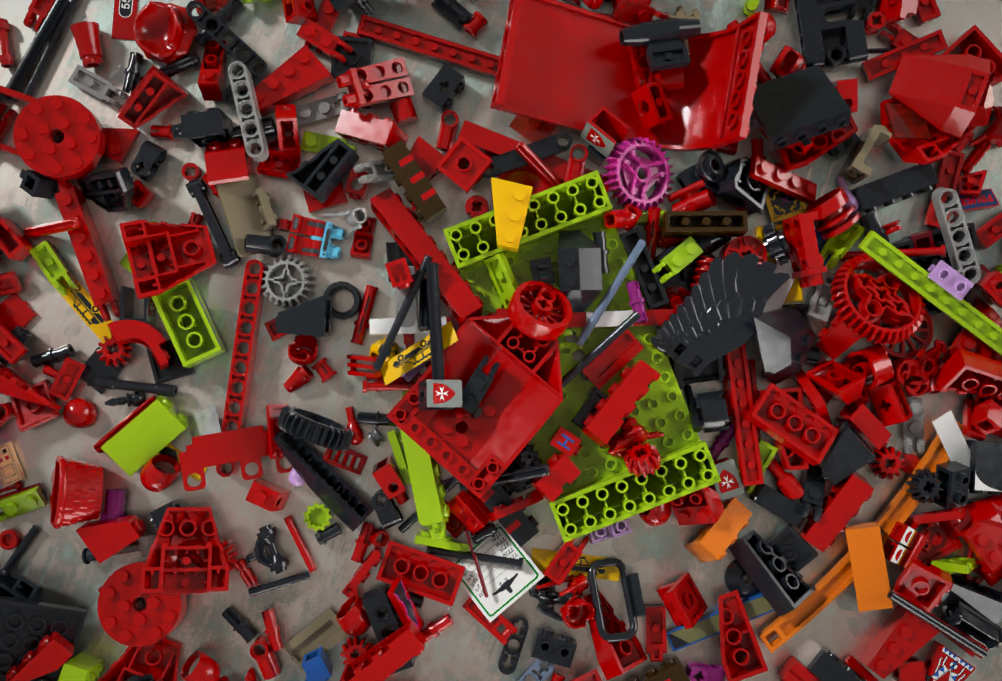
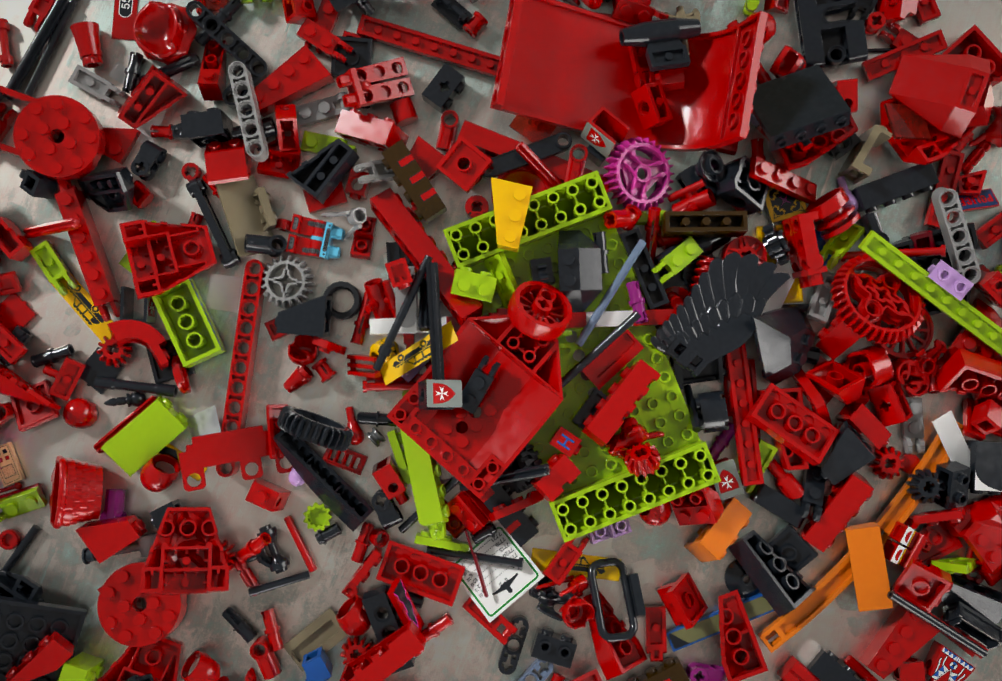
(180, 375): none -> red tile
(253, 547): none -> red pin
(328, 346): none -> red plate
(380, 298): none -> red pin
(473, 285): none -> lime bracket
(892, 227): red bush -> none

